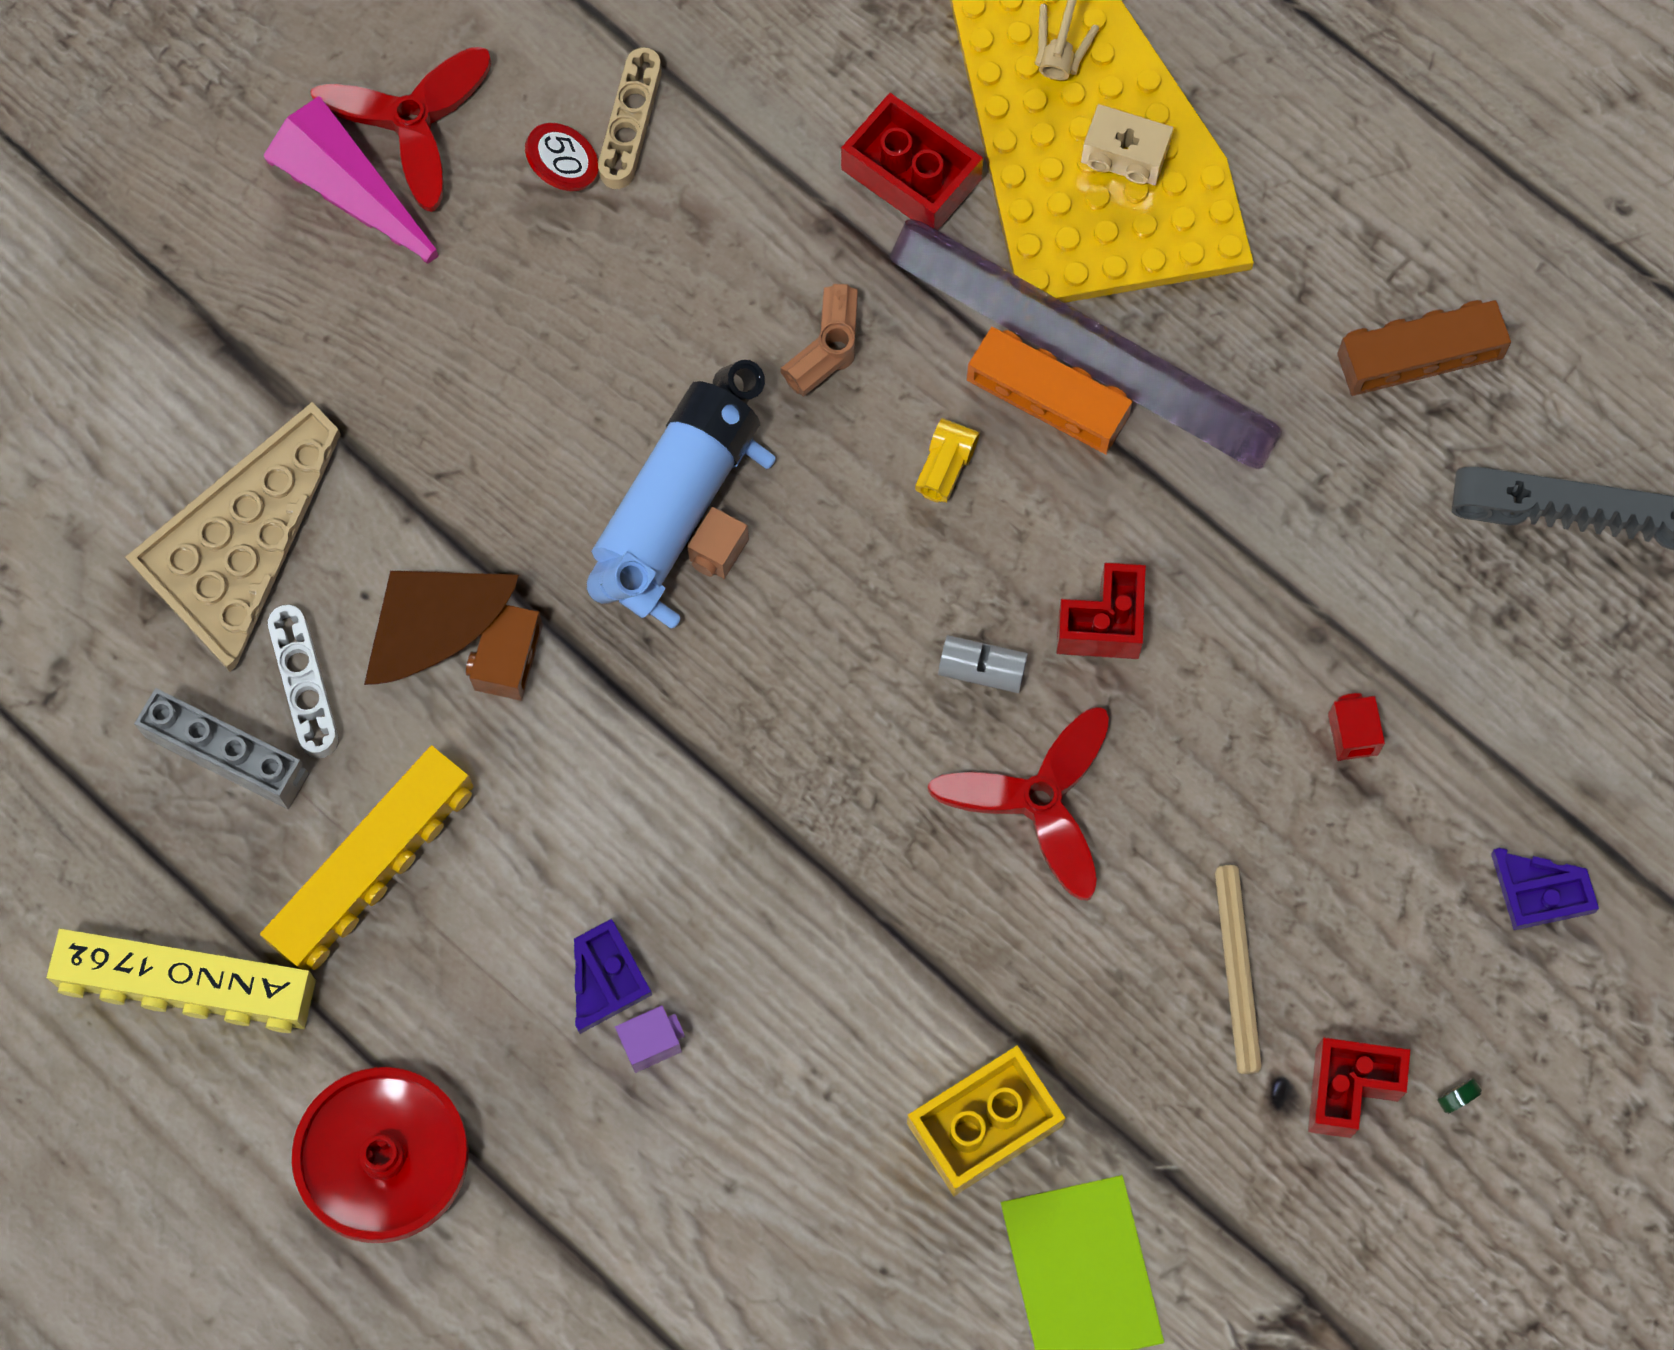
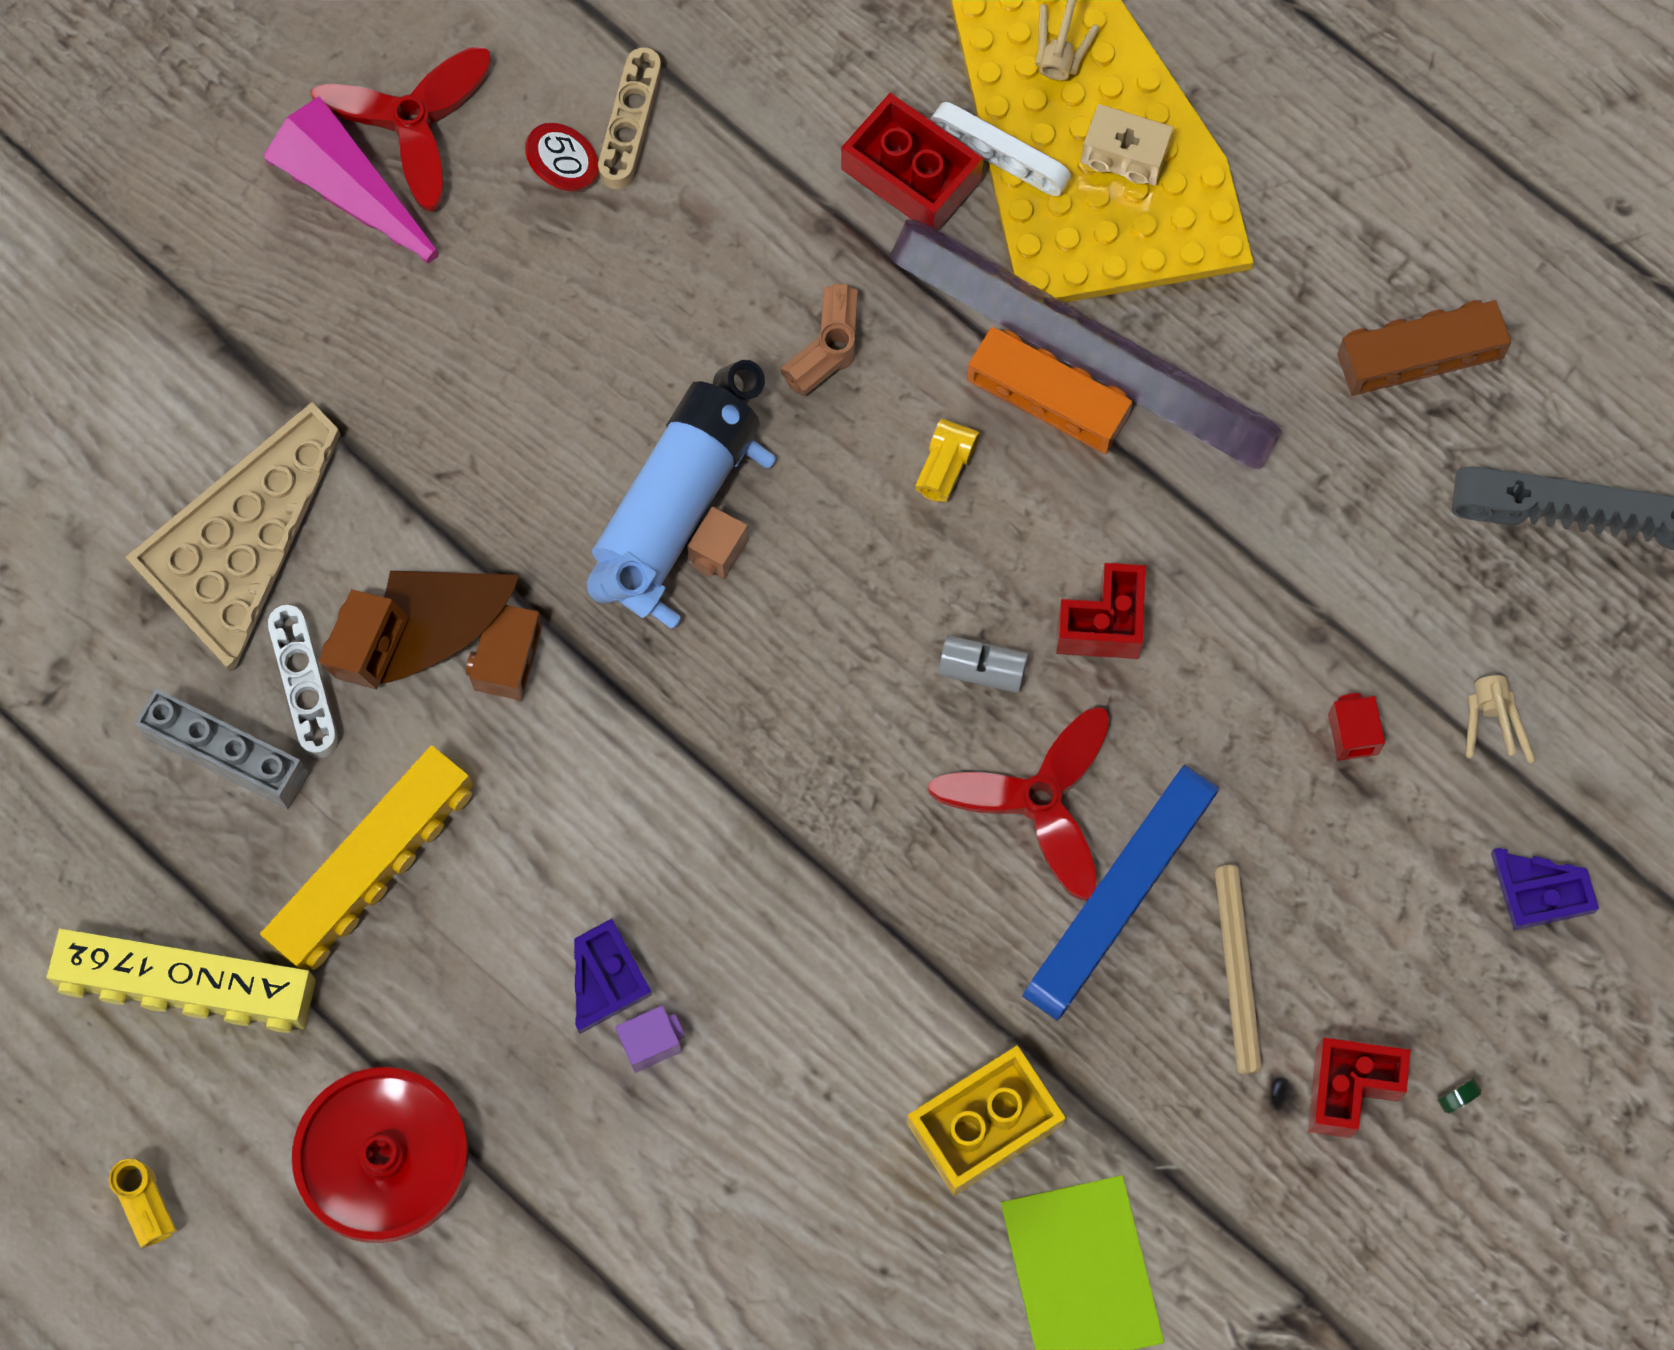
(144, 1206): none -> yellow piece
(363, 639): none -> dark orange brick
(1003, 149): none -> white beam
(1120, 892): none -> blue beam
(1496, 700): none -> tan plant

